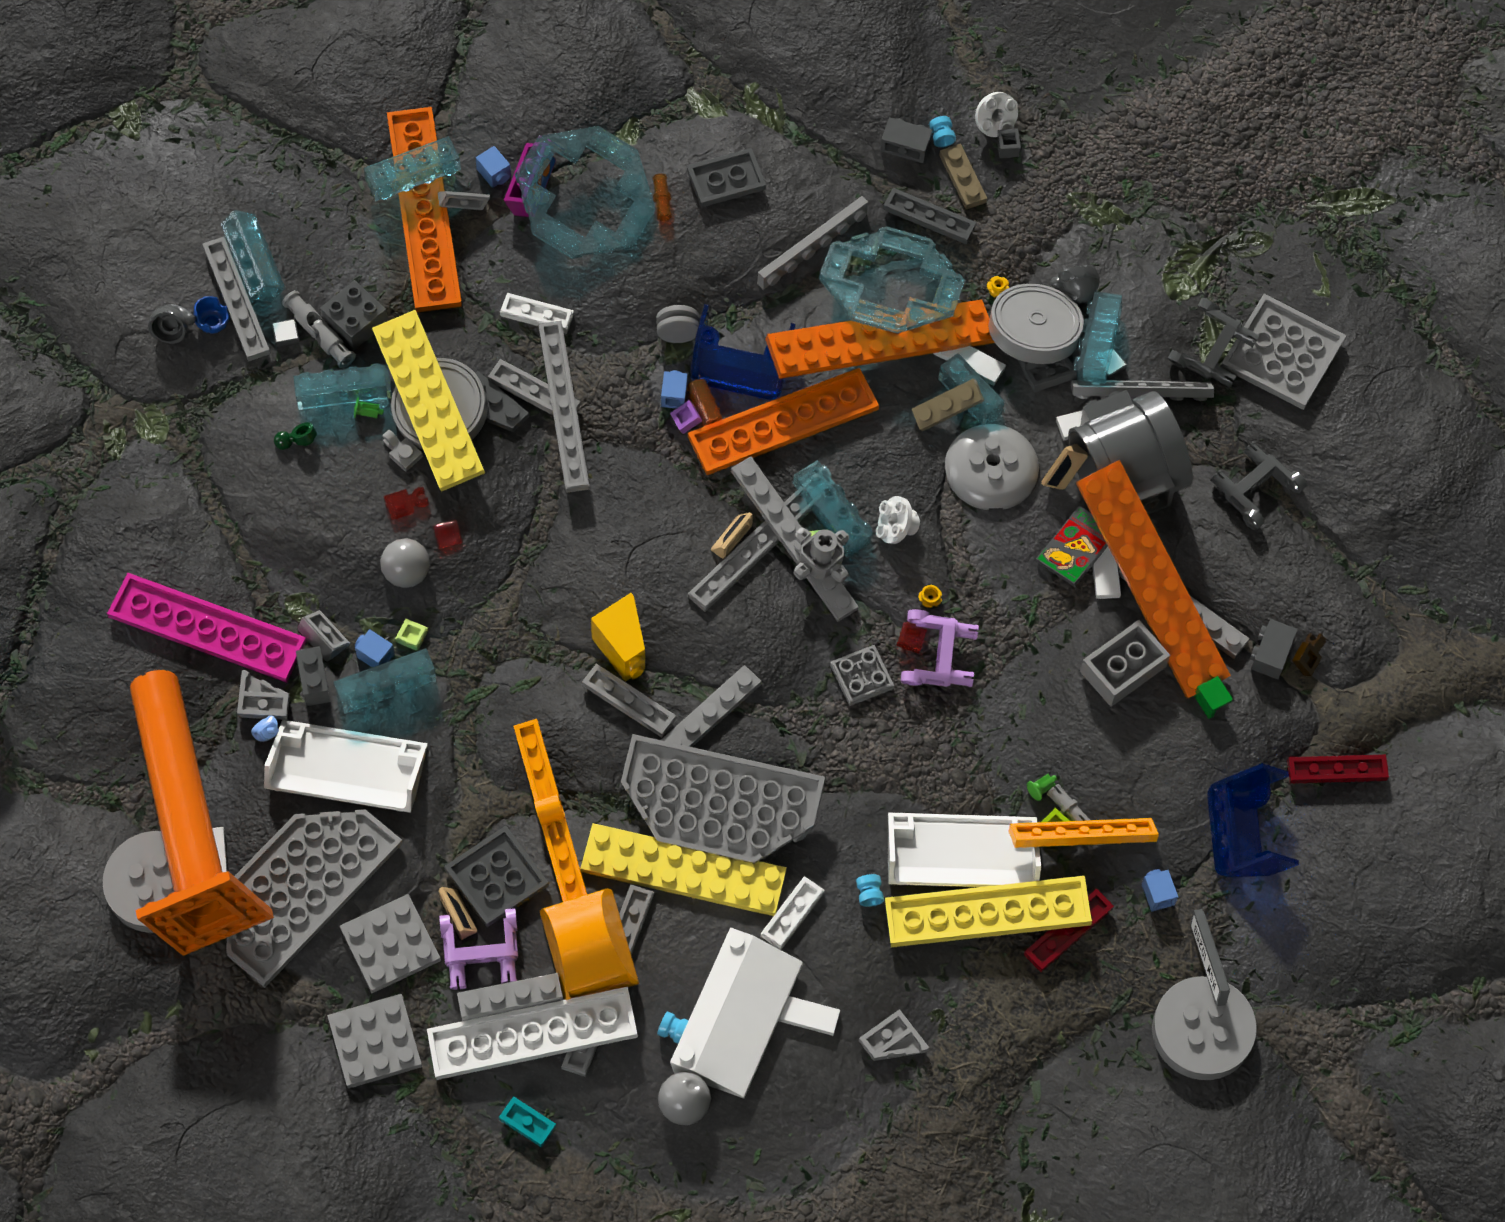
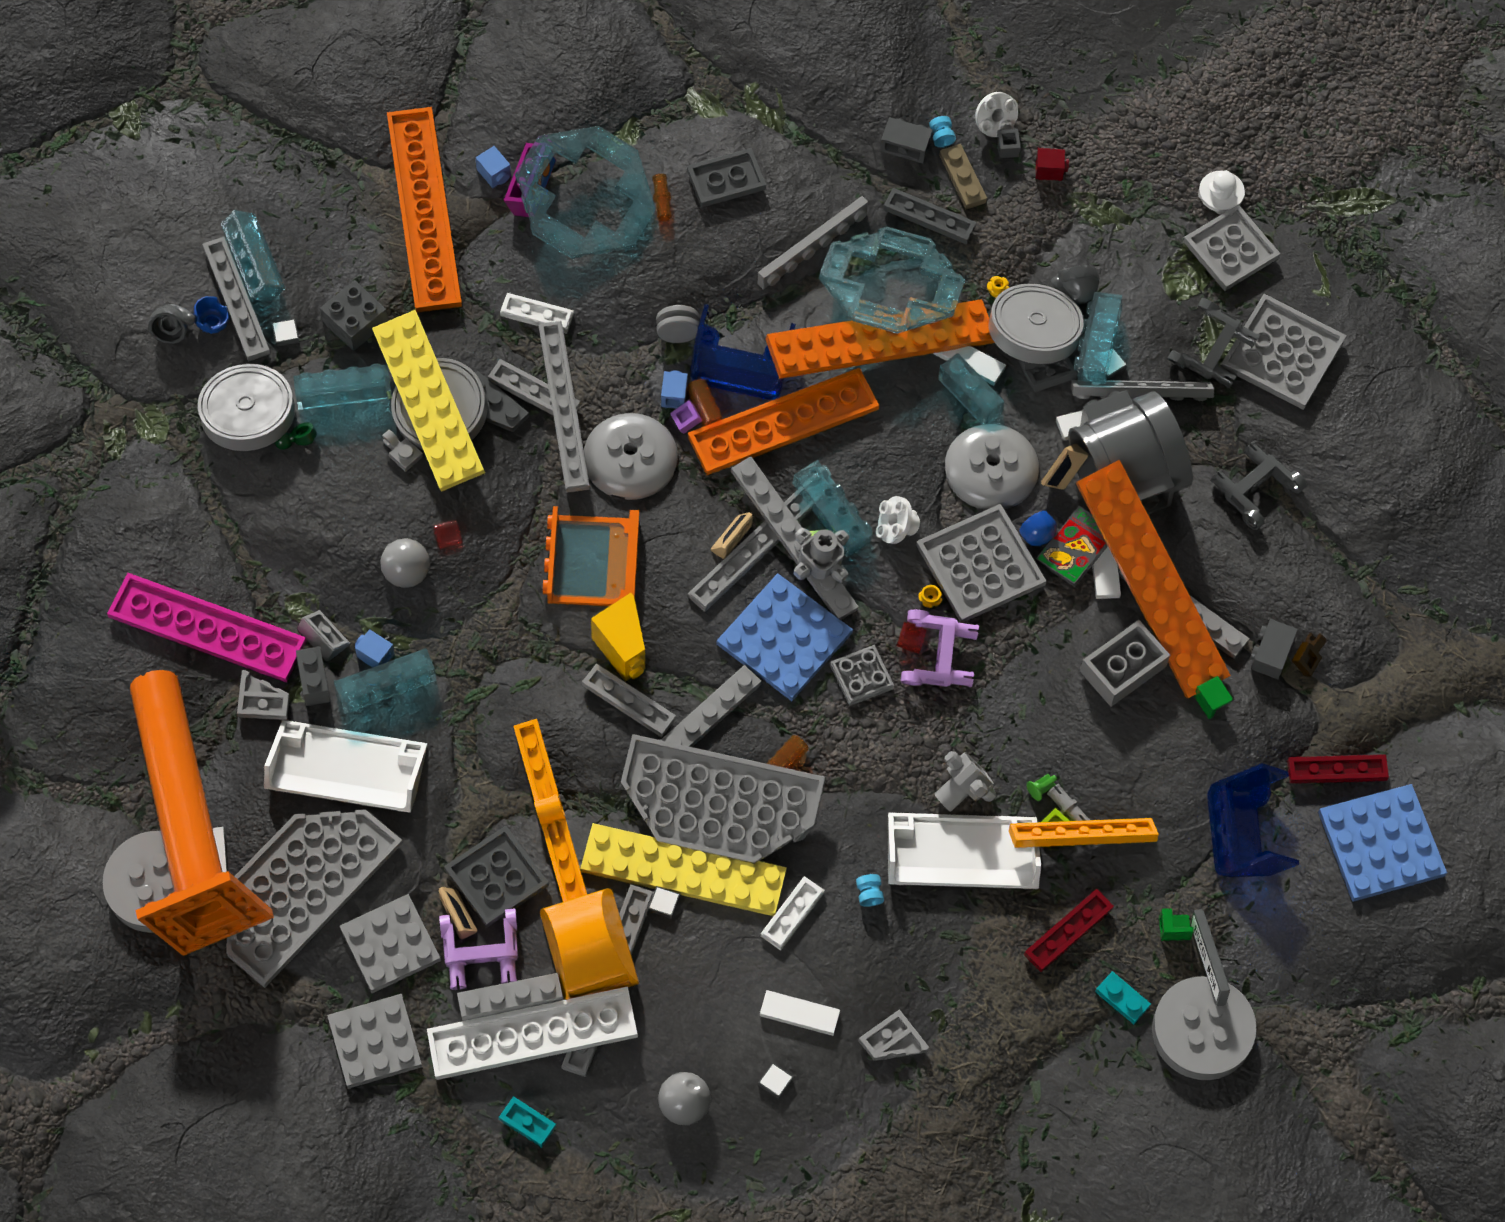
(246, 407): none -> brick
(265, 729): light blue piece -> none
(326, 336): light grey piece -> none
(367, 409): bright green piece -> none
(401, 504): clear red plate -> none
(411, 634): yellowish green tile -> none
(412, 169): clear light blue brick -> none
(462, 200): light grey slope -> none
(591, 559): none -> clear light blue panel
(635, 474): none -> light grey brick
(664, 902): none -> white tile
(672, 1026): medium azure wheel -> none
(736, 1013): white slope -> none
(775, 1080): none -> white tile
(784, 637): none -> medium blue plate
(789, 753): none -> clear orange axle
(948, 404): dark tan plate -> none
(966, 780): none -> light grey piece
(981, 563): none -> light grey plate
(988, 911): light yellow plate -> none
(1038, 529): none -> blue hair
(1051, 164): none -> dark red brick
(1123, 997): none -> teal plate
(1159, 889): medium blue brick -> none
(1174, 926): none -> green panel
(1221, 191): none -> white plate
(1231, 247): none -> light grey plate
(1382, 842): none -> medium blue plate

